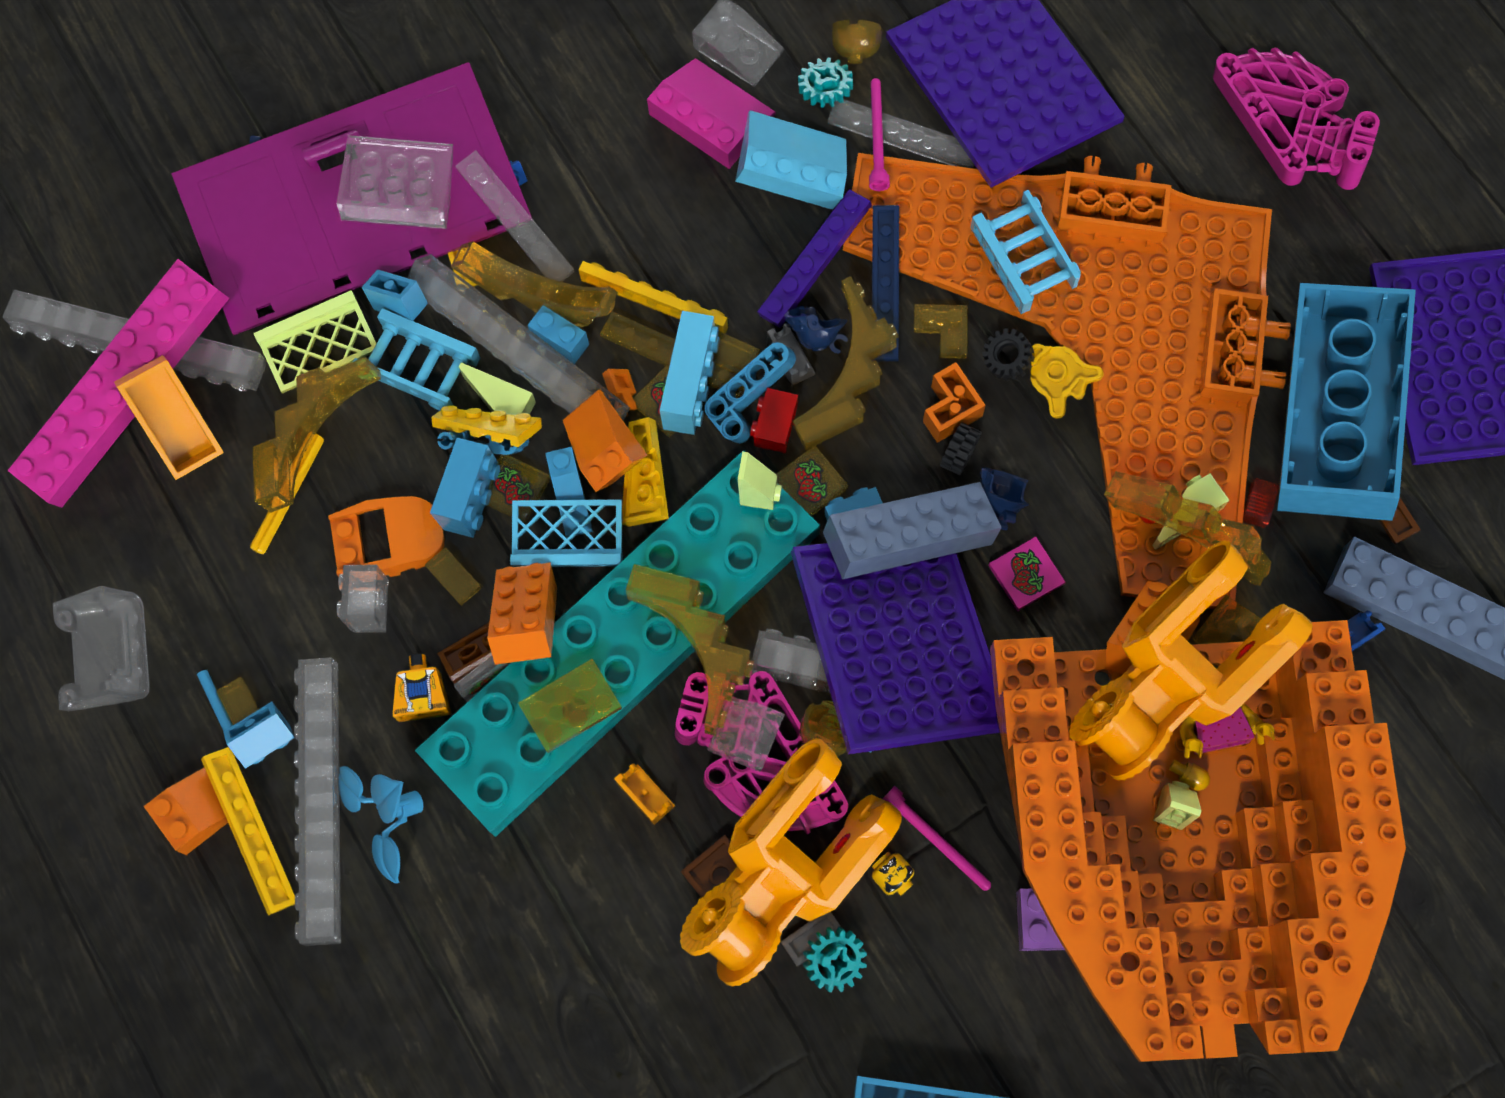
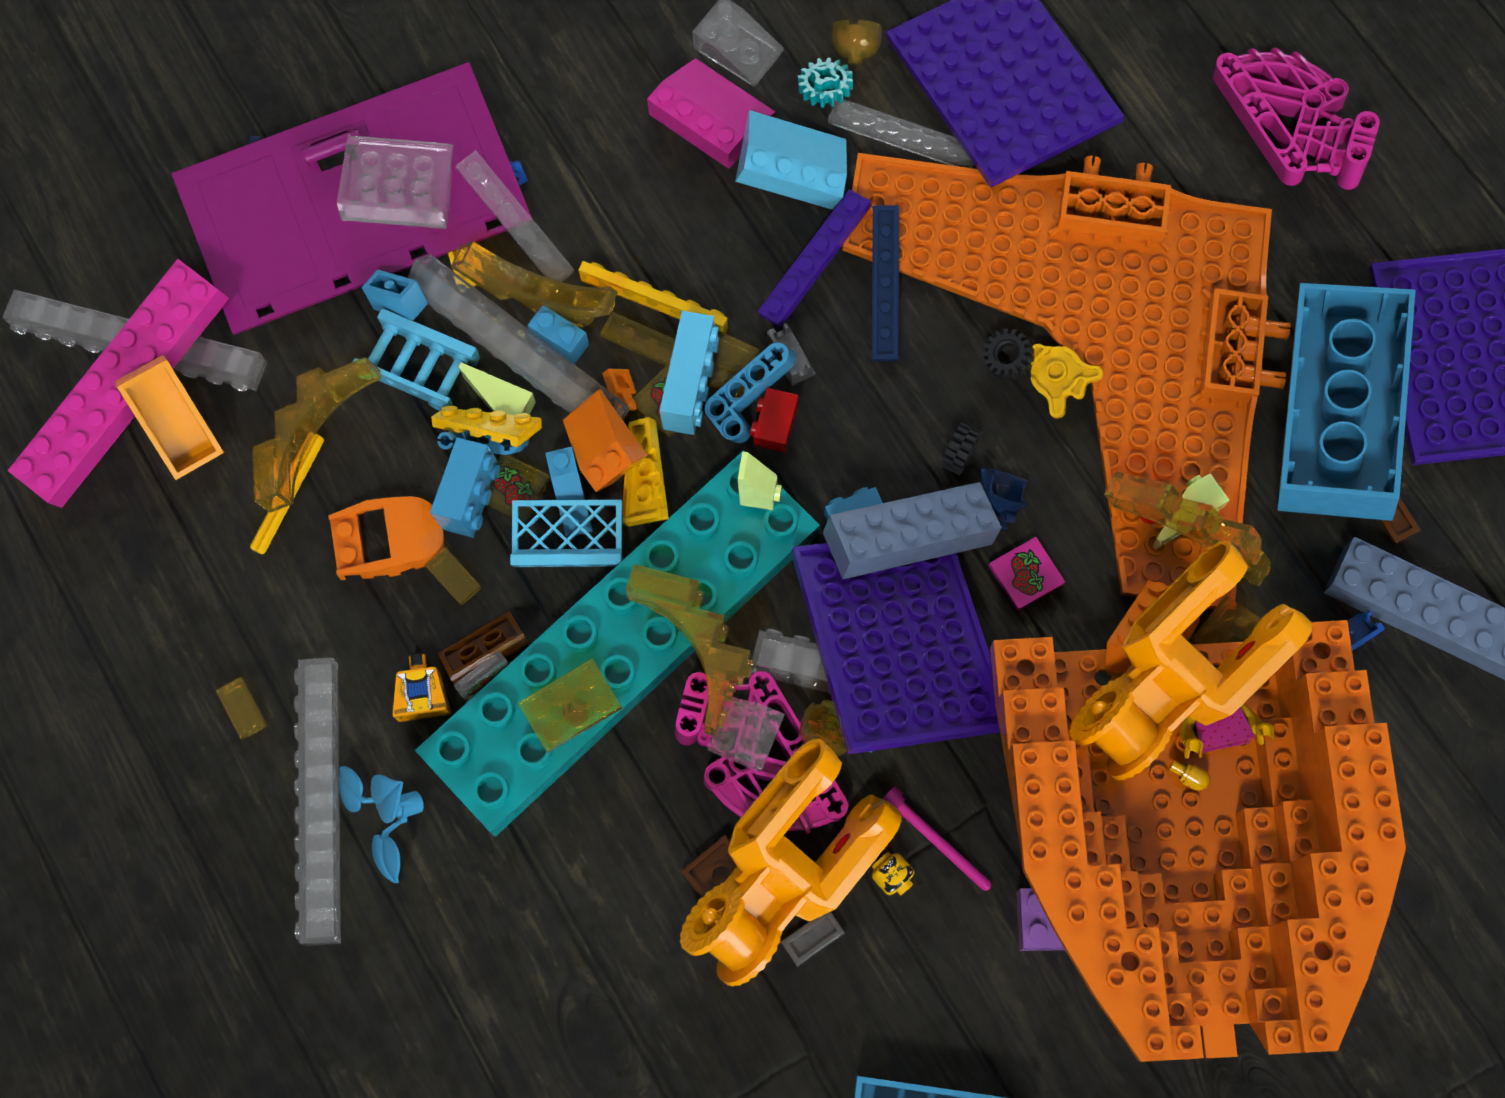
(106, 648): clear windscreen -> none
(188, 812): orange slope -> none
(214, 699): dark azure bar -> none
(249, 830): yellow plate -> none
(258, 735): brick -> none
(307, 321): yellowish green fence -> none
(363, 598): clear brick -> none
(522, 613): orange brick -> none
(644, 793): light orange hinge -> none
(811, 481): clear yellow tile -> none
(814, 332): dark blue helmet -> none
(839, 409): clear yellow arch -> none
(841, 969): teal gear -> none
(879, 178): dark pink piece -> none
(949, 322): clear yellow plate -> none
(957, 403): orange brick -> none
(1011, 272): medium azure fence -> none
(1177, 805): yellowish green slope -> none
(1260, 502): clear red piece -> none

